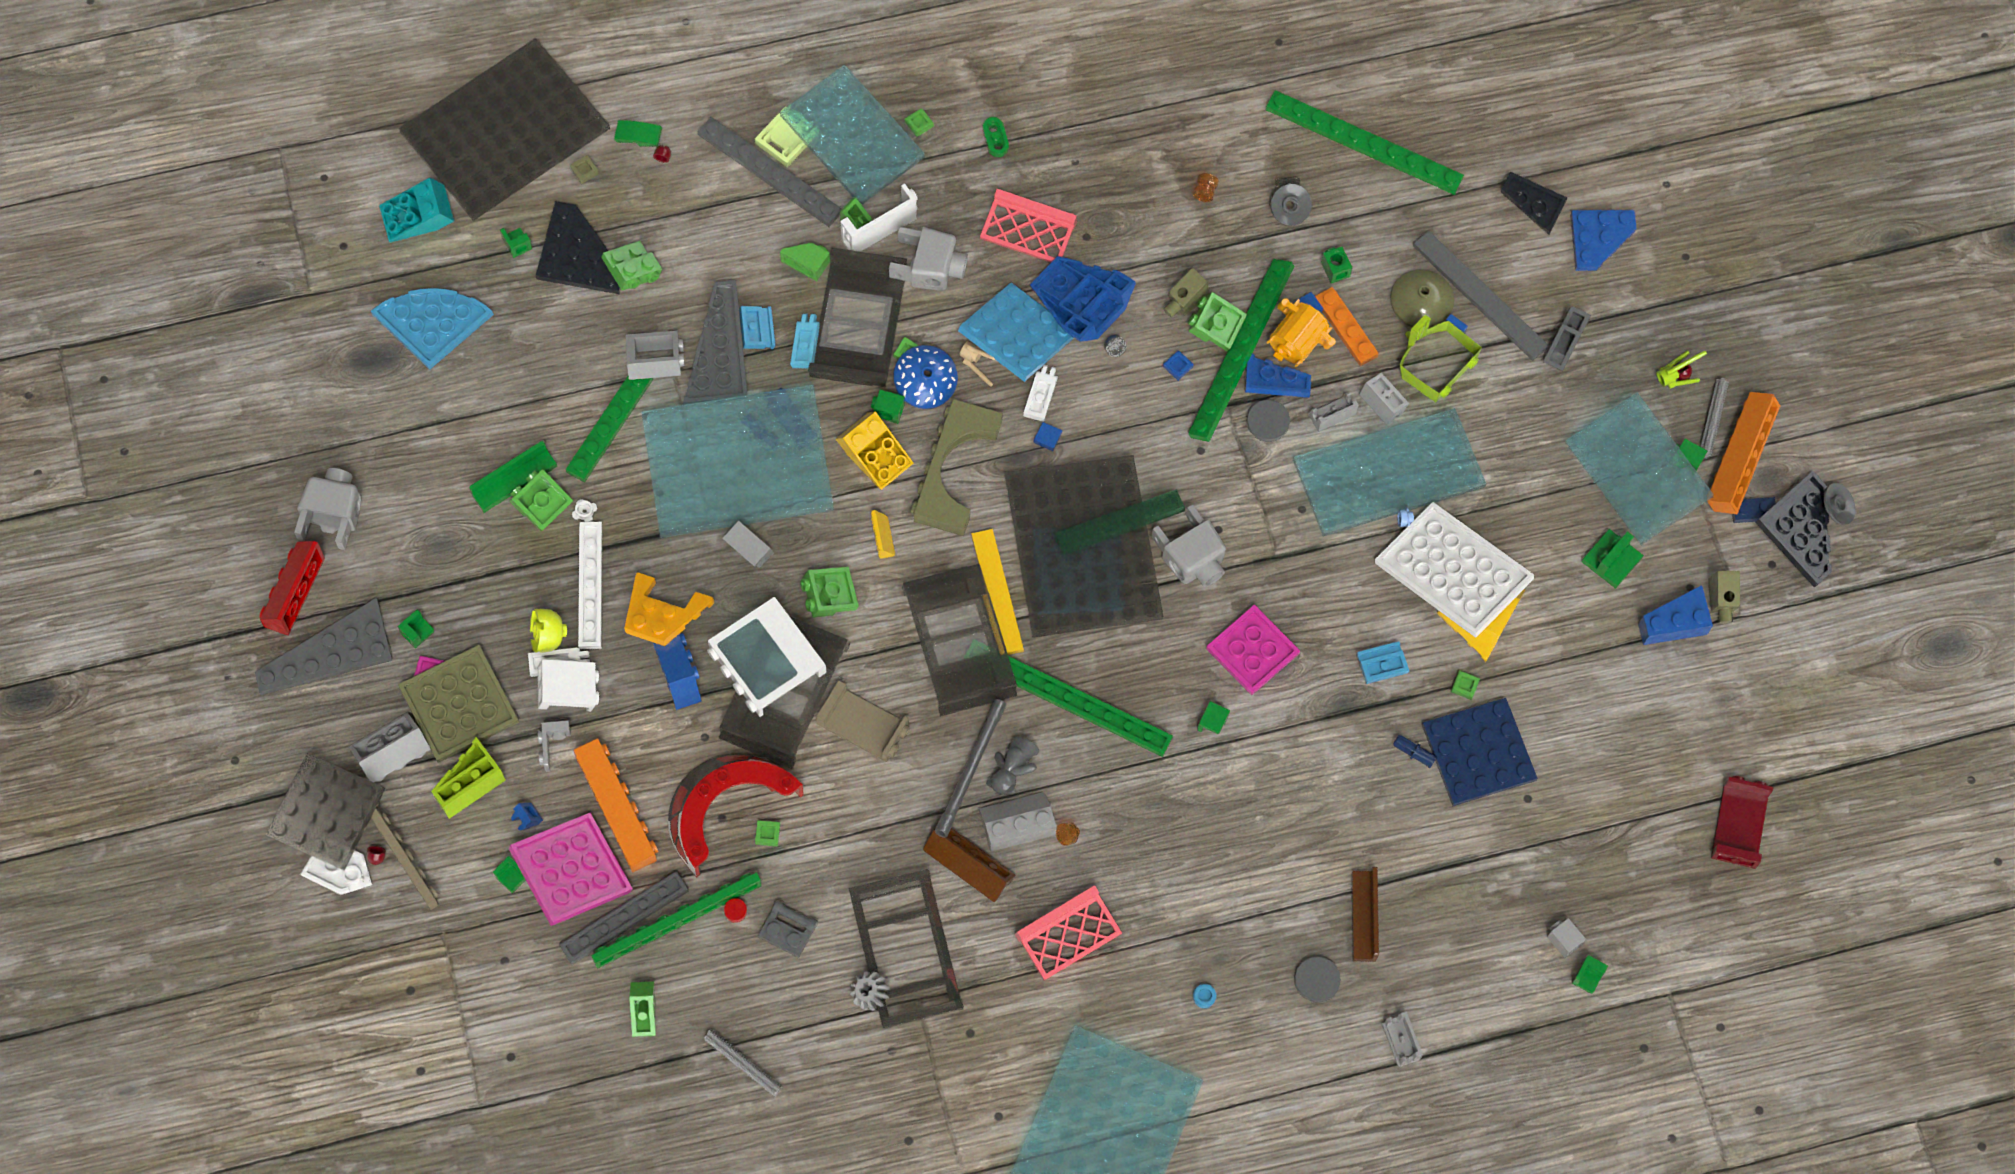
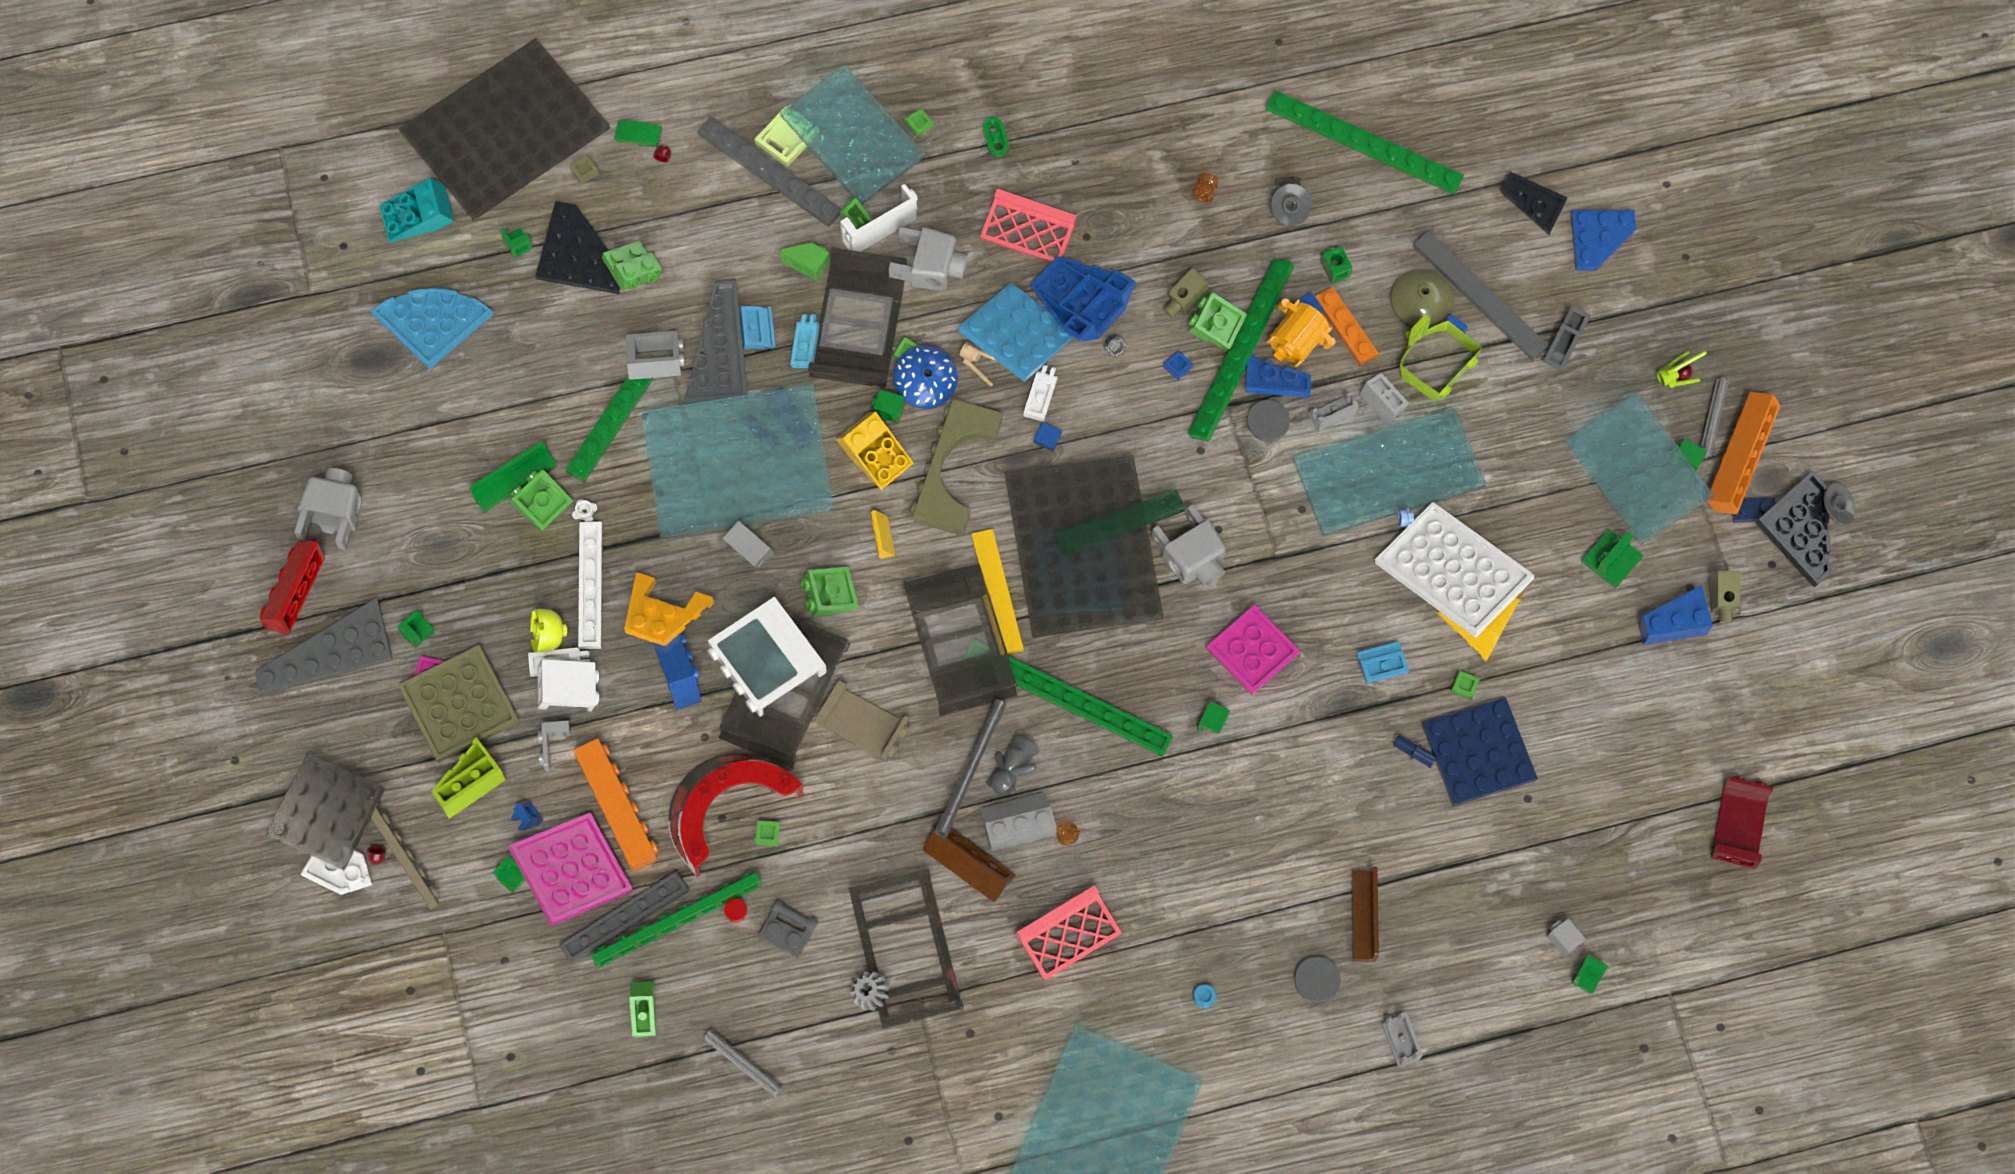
(389, 748): light grey slope -> none

